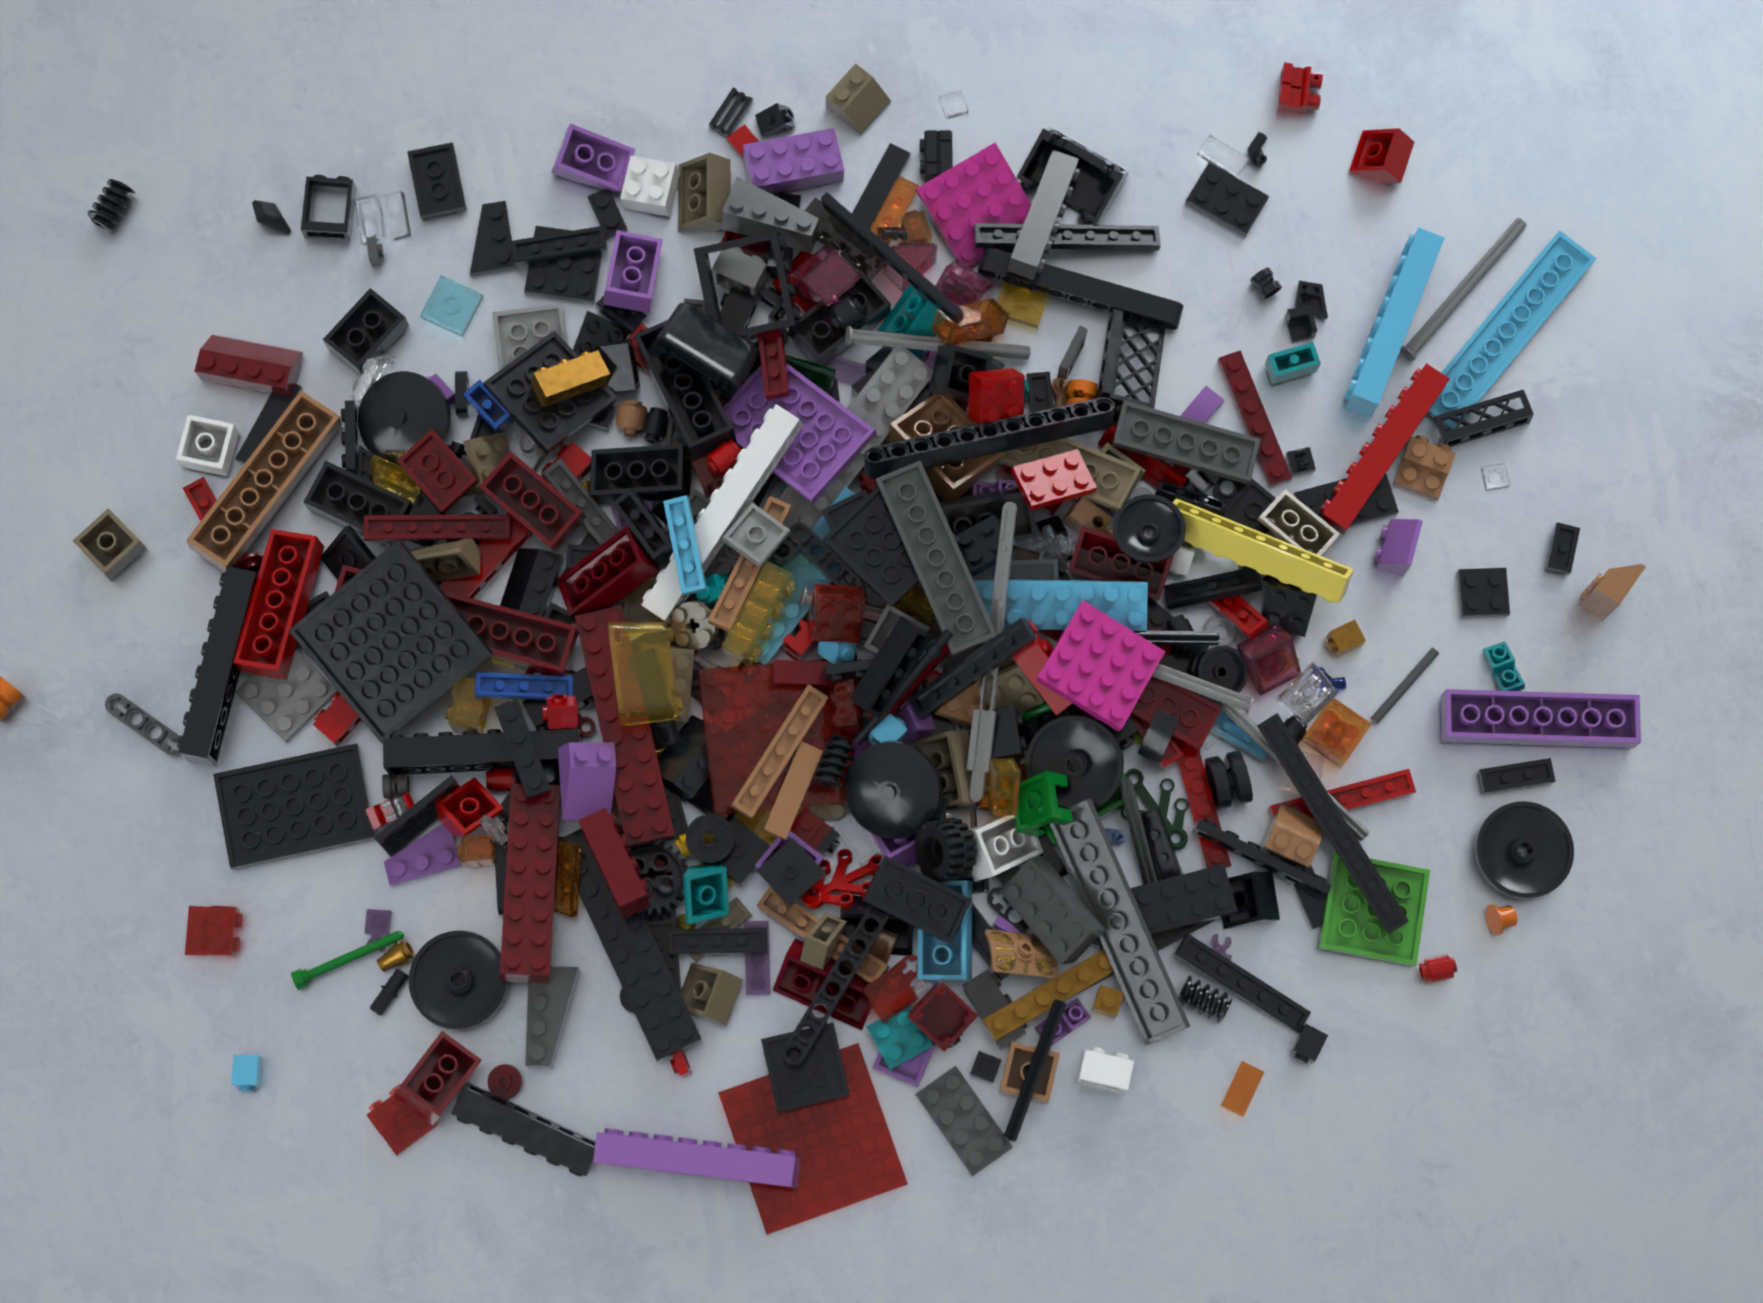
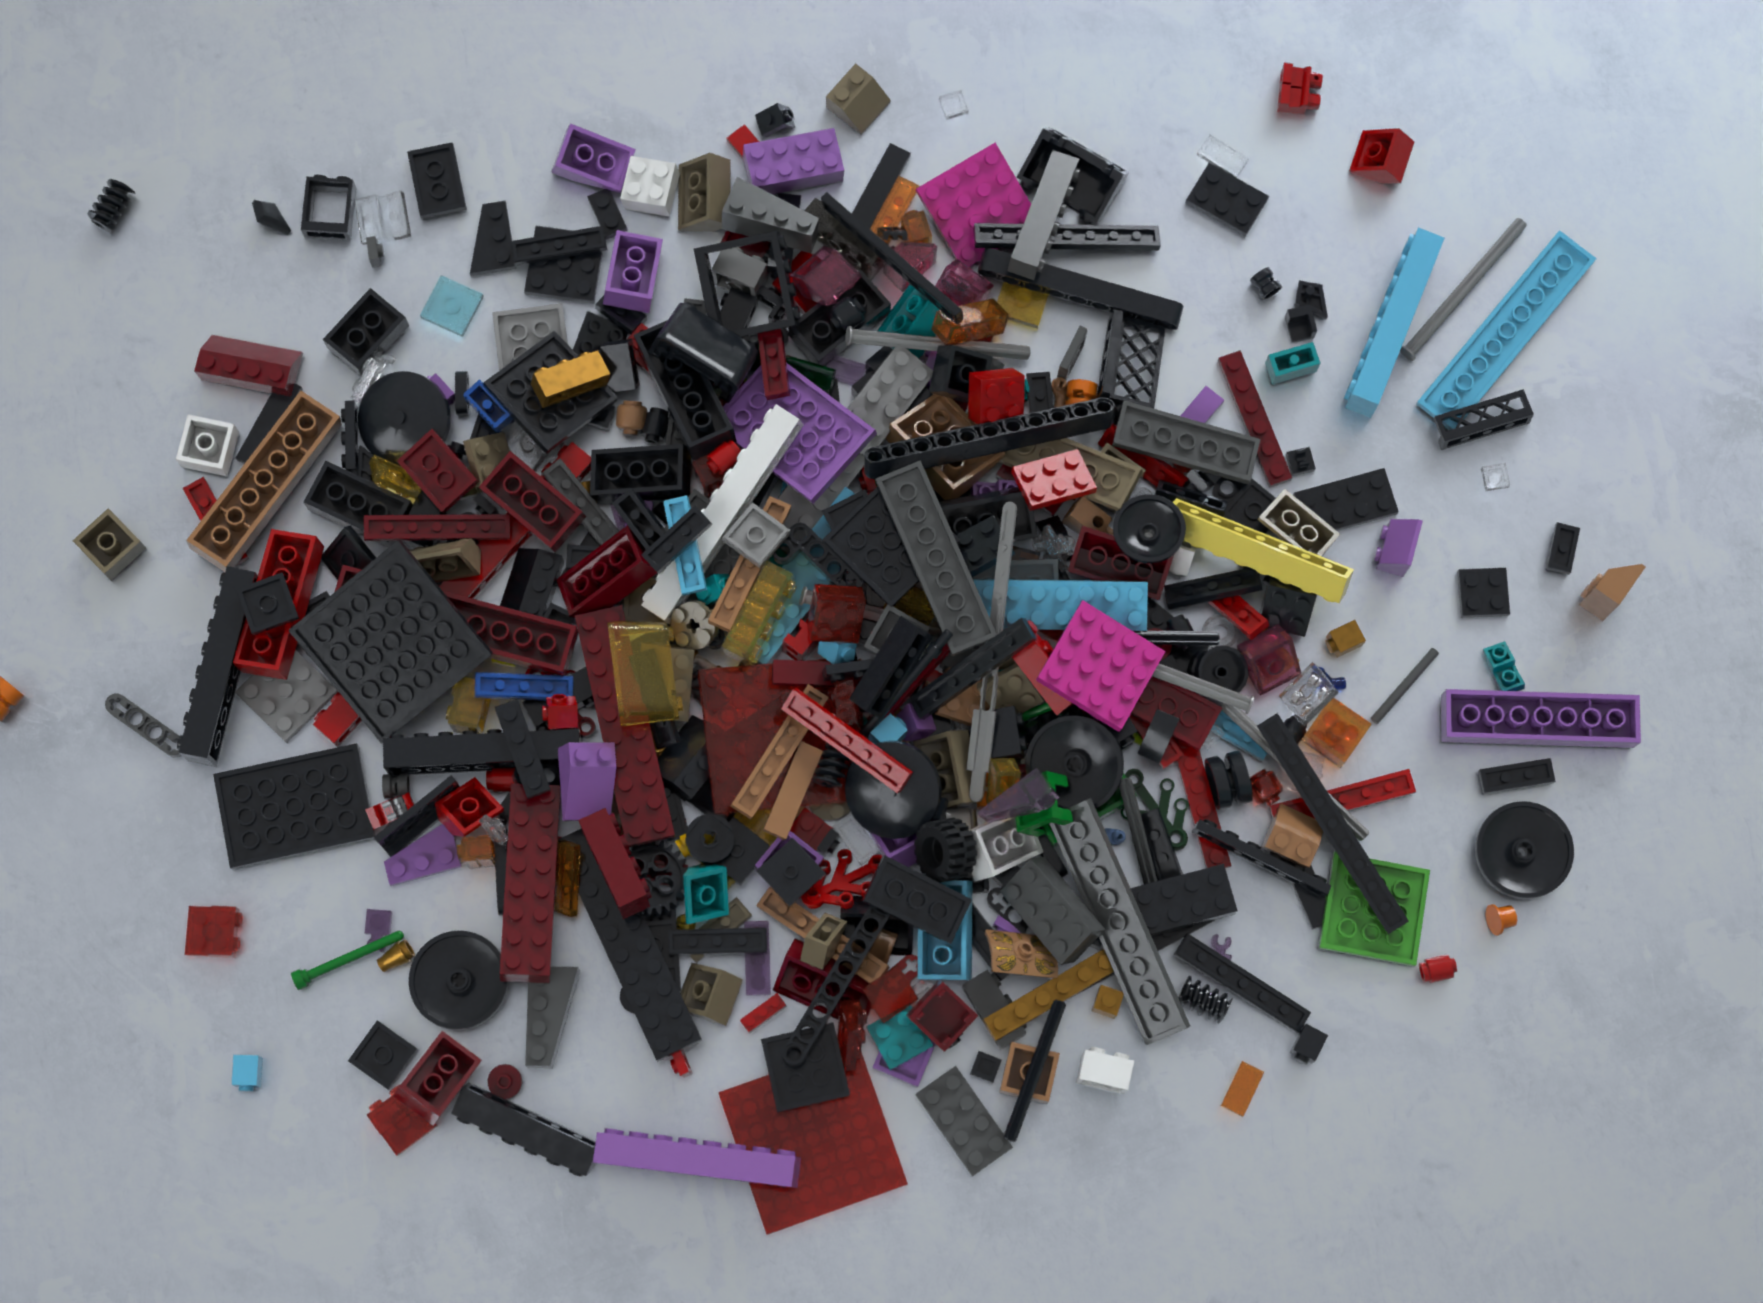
(250, 562): dark red piece -> none
(267, 604): none -> black plate
(382, 1055): none -> black plate
(388, 992): black axle -> none
(676, 539): none -> black plate
(740, 97): black tile -> none
(763, 1013): none -> red piece
(847, 740): none -> plate
(851, 1031): none -> clear red plate
(937, 153): black brick -> none
(1025, 797): none -> clear purple slope
(1072, 1018): medium lavender slope -> none
(1254, 150): black arm -> none
(1254, 900): black slope -> none
(1266, 787): none -> clear red head
(1384, 449): red brick -> none
(1424, 467): medium nougat plate -> none

